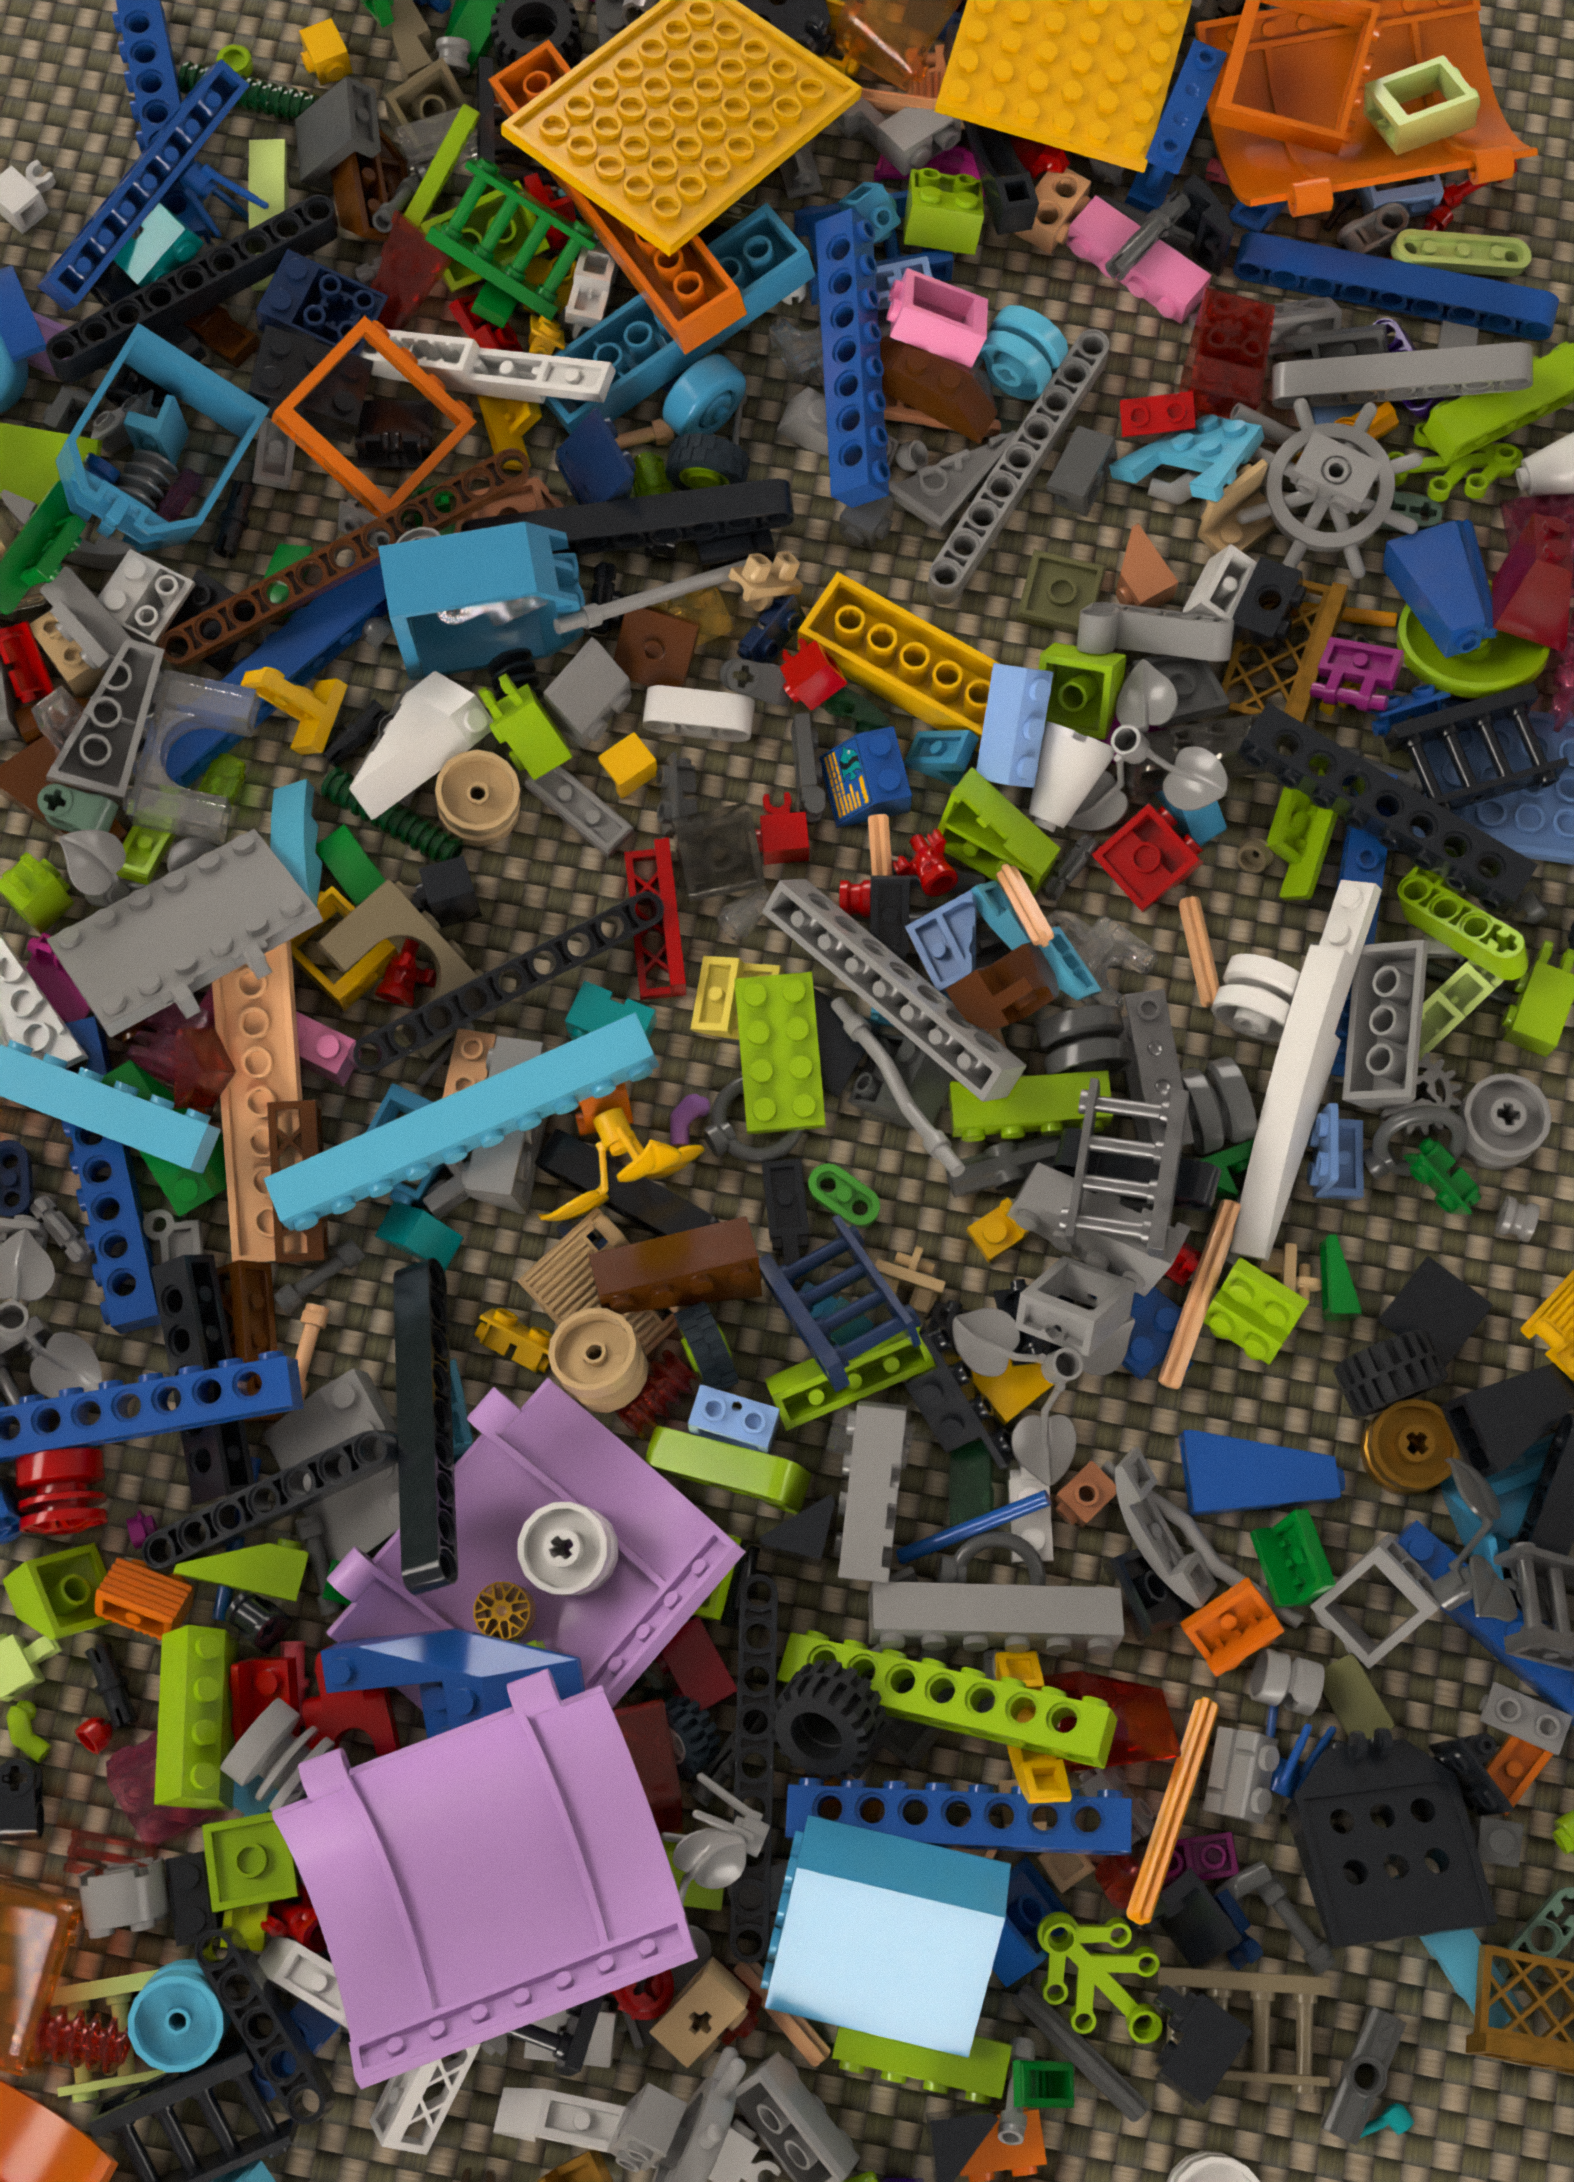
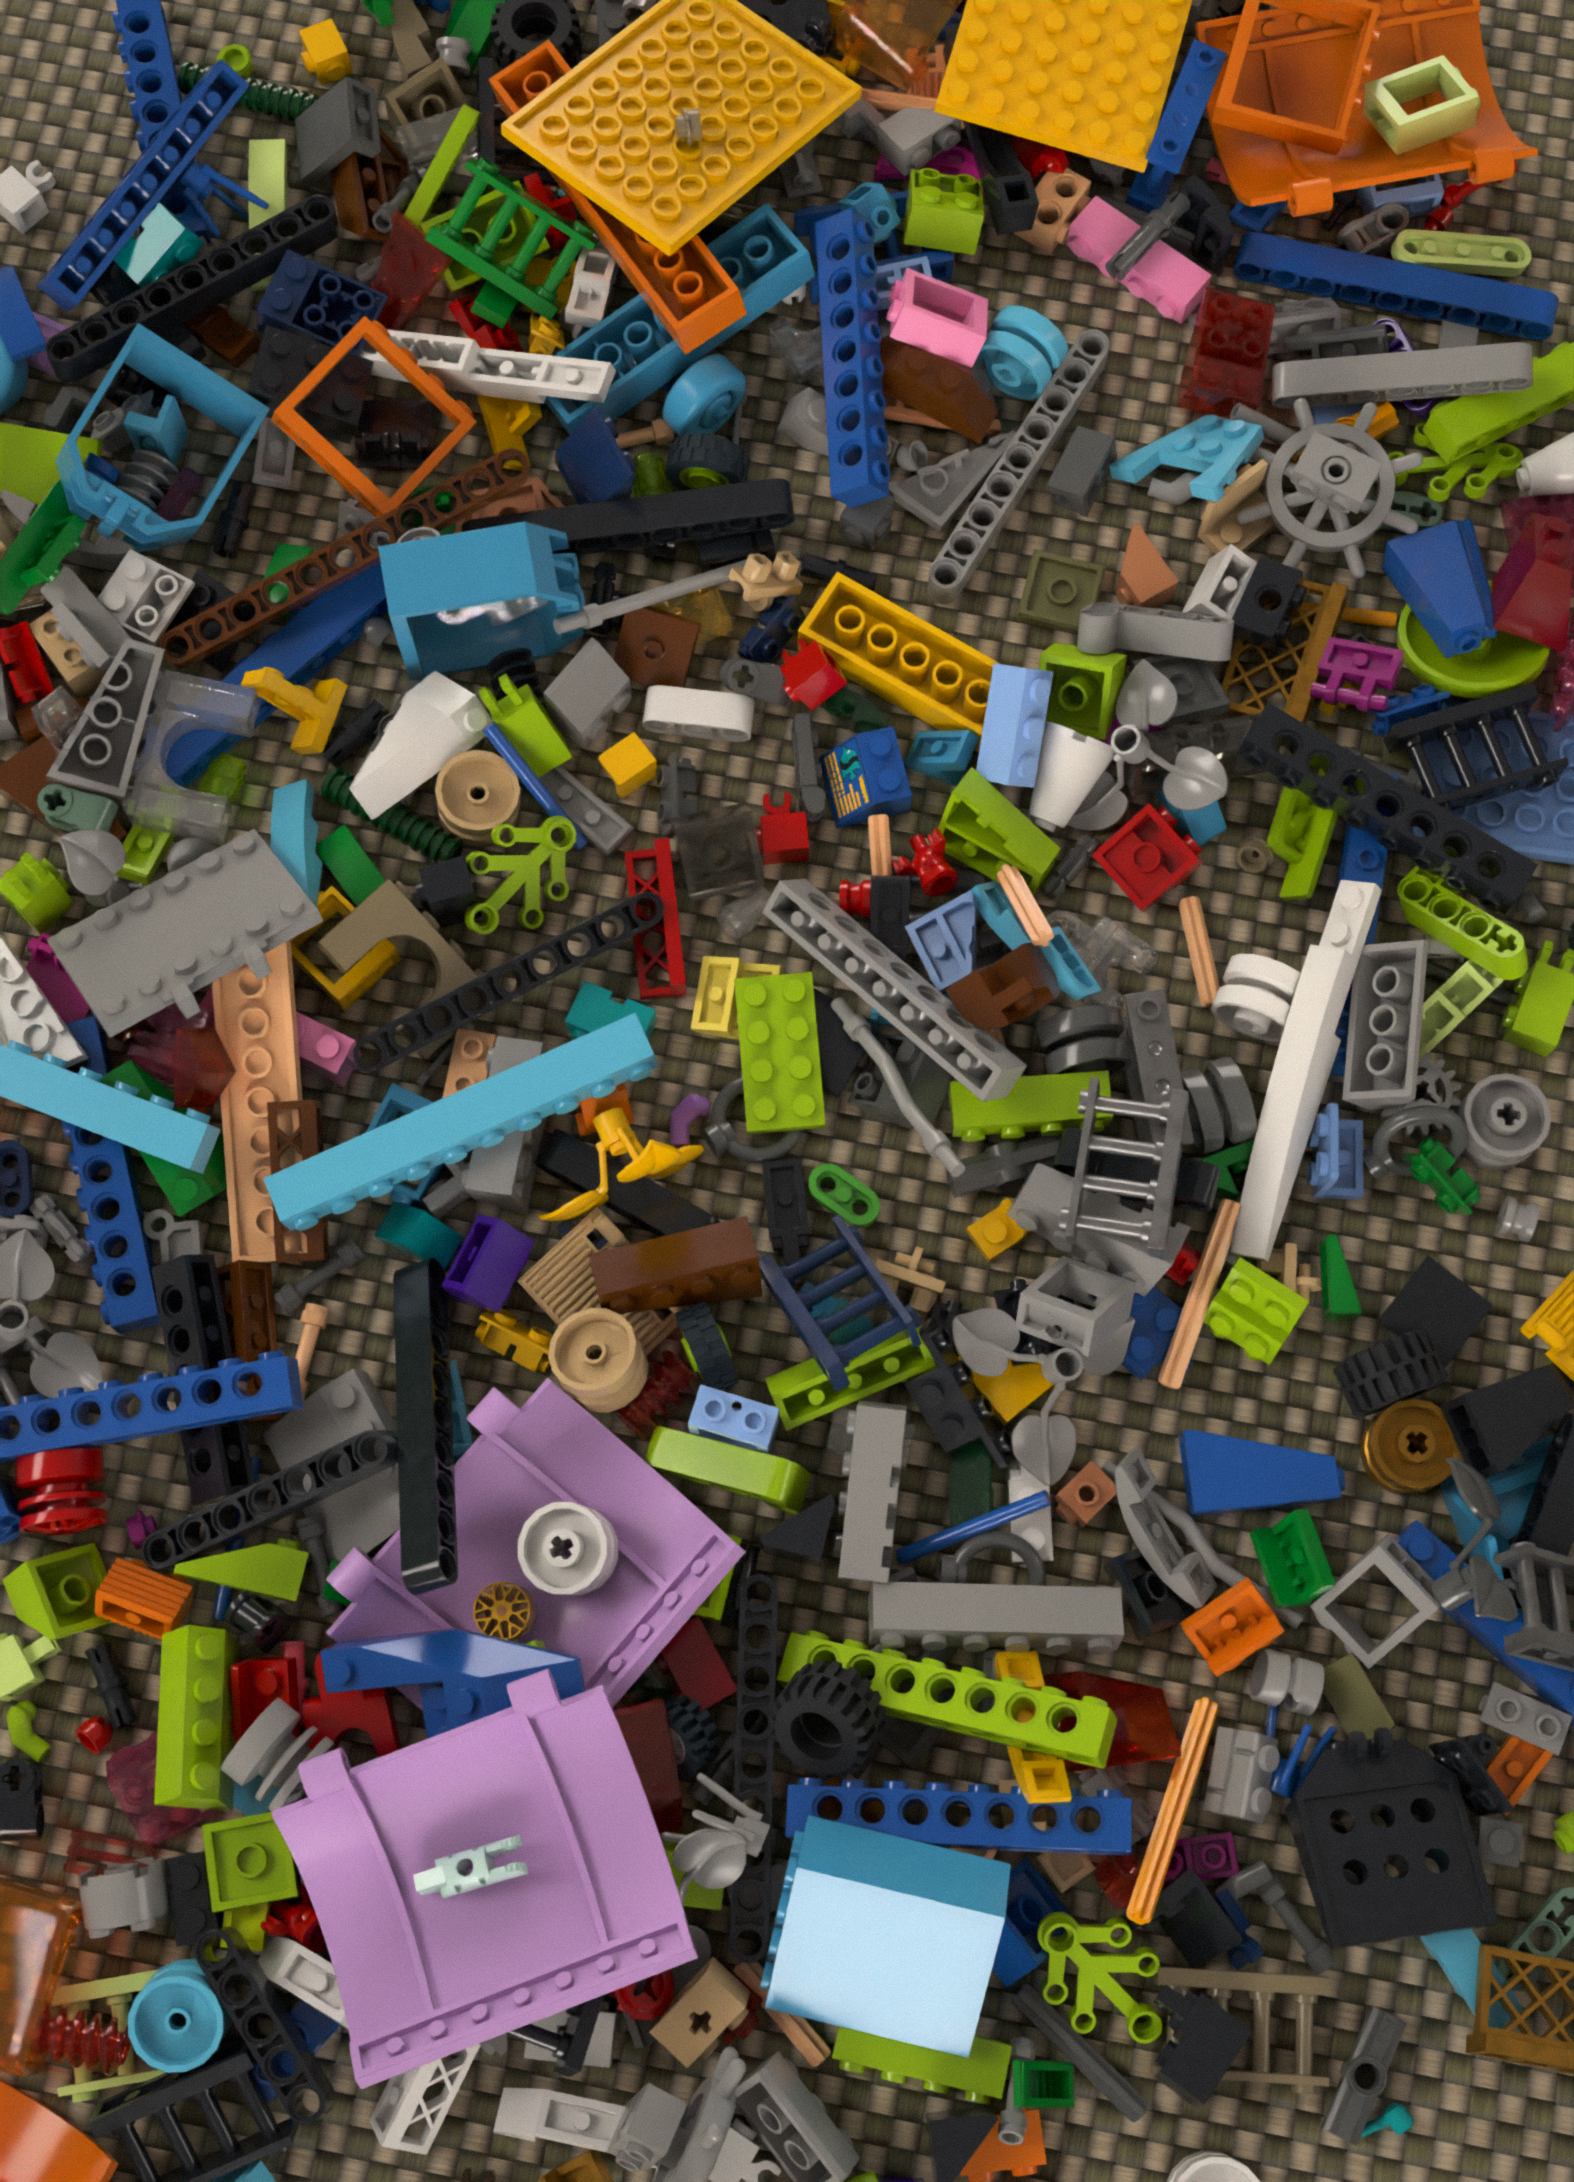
(402, 975): red piece -> none
(451, 1871): none -> light aqua hinge
(487, 1264): none -> dark purple slope
(524, 871): none -> lime plant
(528, 777): none -> blue bar
(688, 125): none -> dark tan plate
(825, 570): none -> black pin
(1158, 414): red hinge -> none

